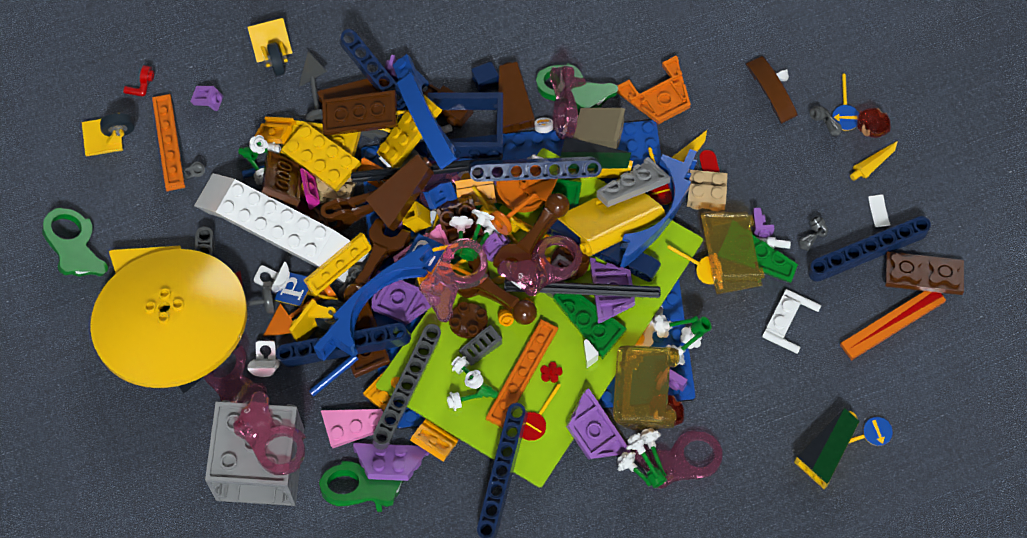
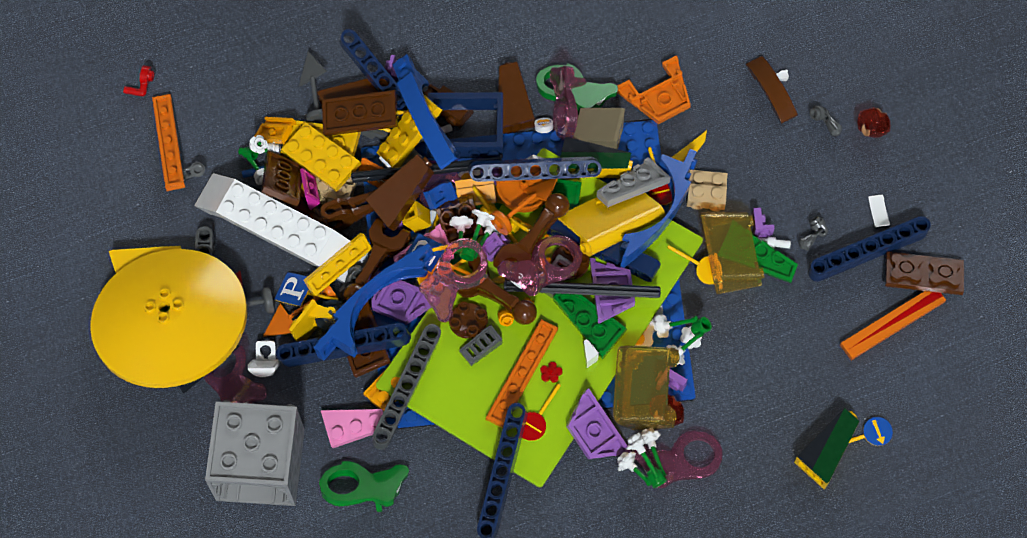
(73, 254): green animal -> none
(106, 133): yellow plate -> none
(207, 96): medium lavender bracket -> none
(258, 429): clear pink animal -> none
(271, 44): yellow plate -> none
(280, 278): white piece -> none
(333, 375): blue bar -> none
(392, 463): medium lavender wing -> none
(434, 440): light orange plate -> none
(473, 380): white plant -> none
(485, 76): dark blue panel -> none
(709, 161): red piece -> none
(783, 317): white plate -> none
(845, 114): blue piece -> none
(868, 165): yellow bar -> none

